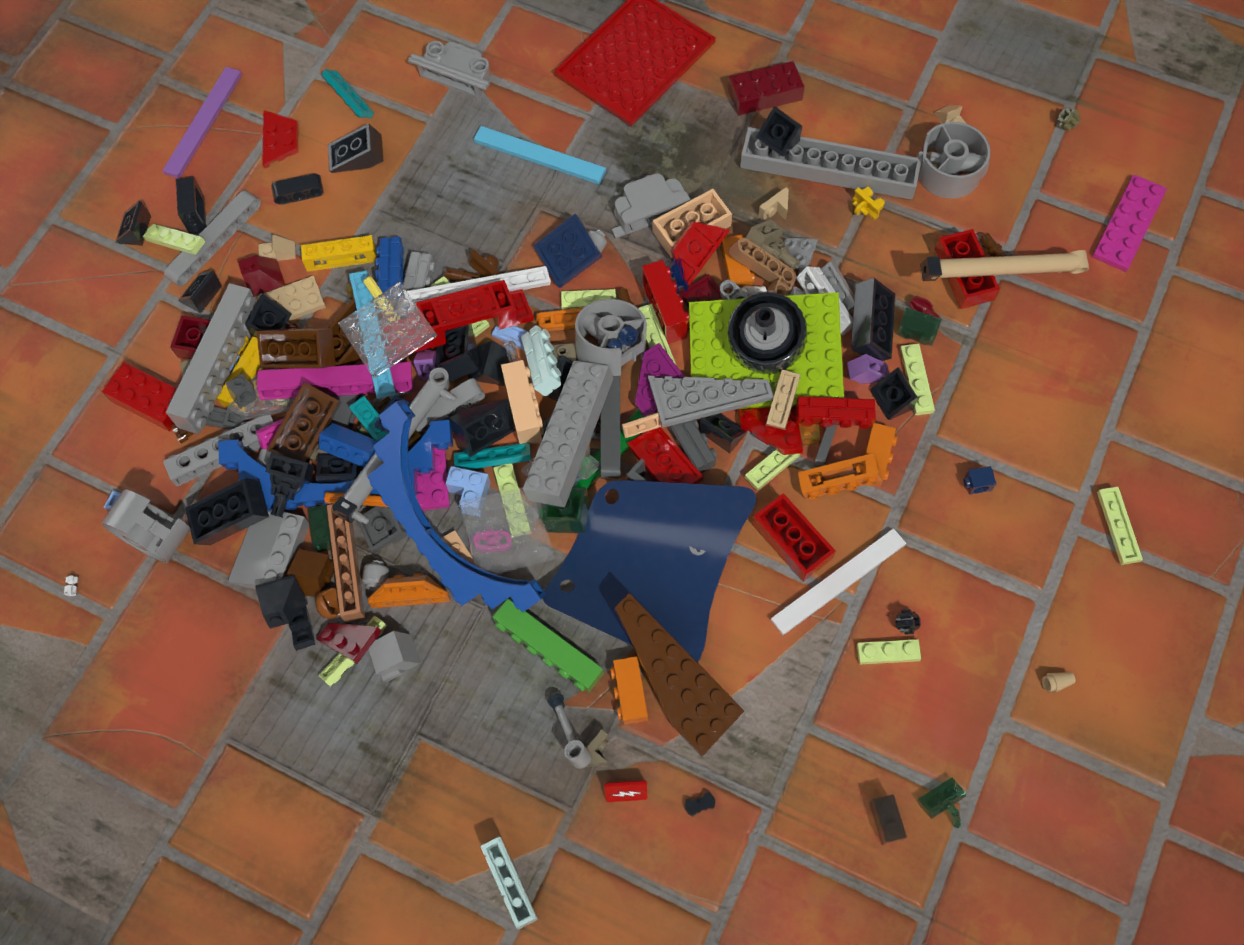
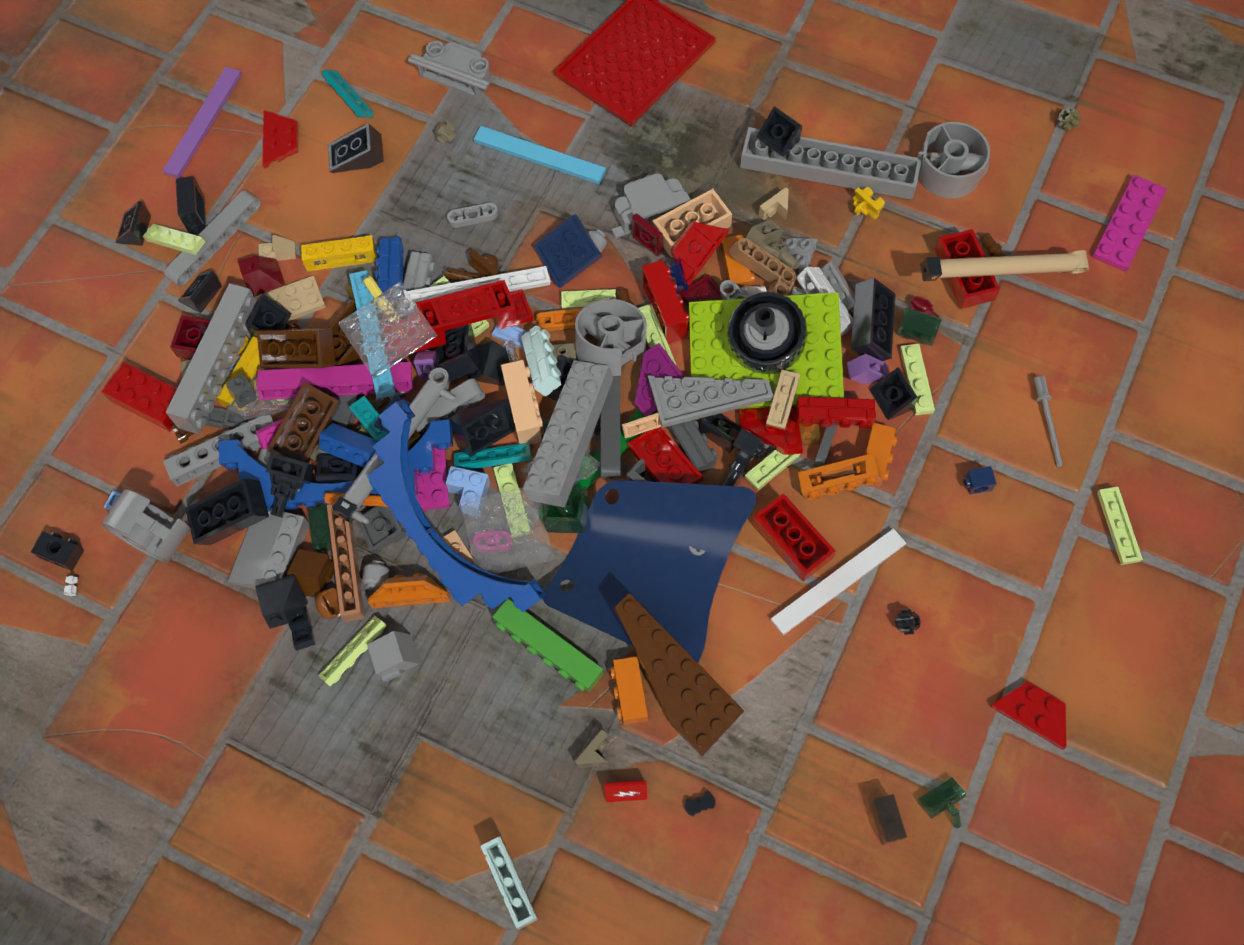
(66, 557): none -> black brick
(297, 189): black beam -> none
(349, 640): dark red wing -> none
(445, 132): none -> dark tan gear
(460, 222): none -> light grey beam
(574, 746): light grey piece -> none
(627, 336): dark blue plate -> none
(647, 235): none -> dark red tile
(749, 448): none -> black brick
(766, 88): dark red brick -> none
(888, 652): yellowish green plate -> none
(950, 114): tan slope -> none
(1036, 712): none -> red wing
(1044, 397): none -> light grey piece
(1057, 681): tan cone -> none

